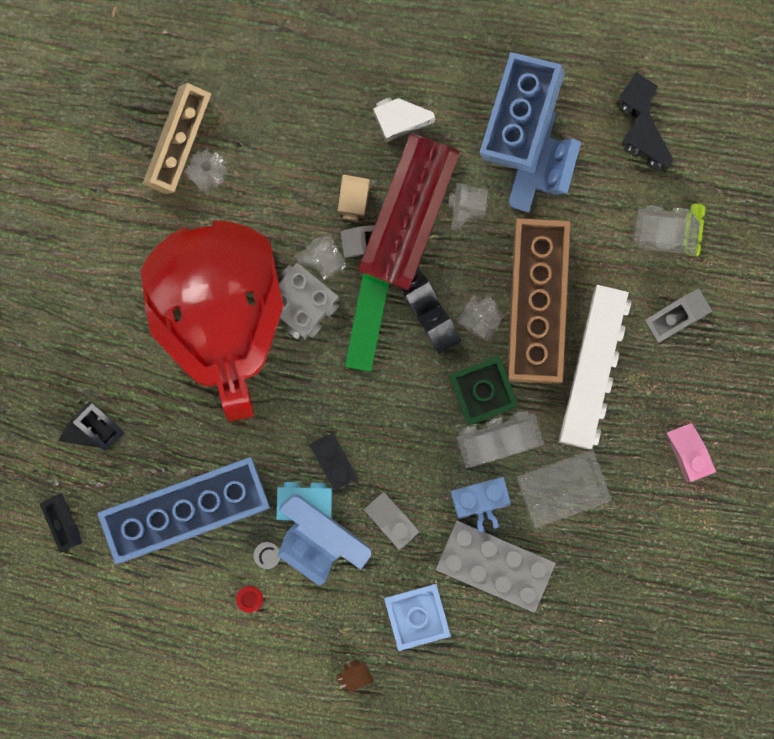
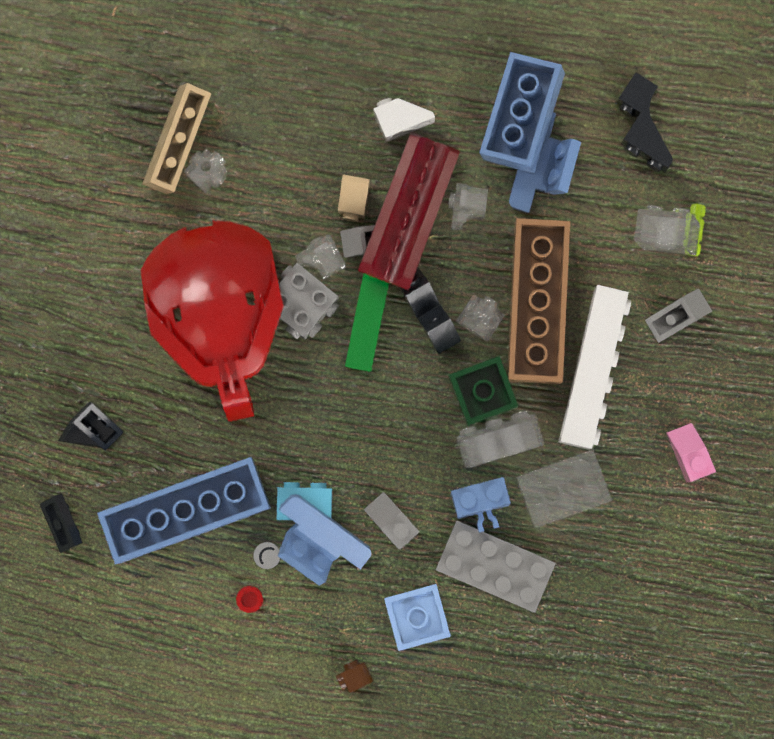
(333, 461): black plate -> none

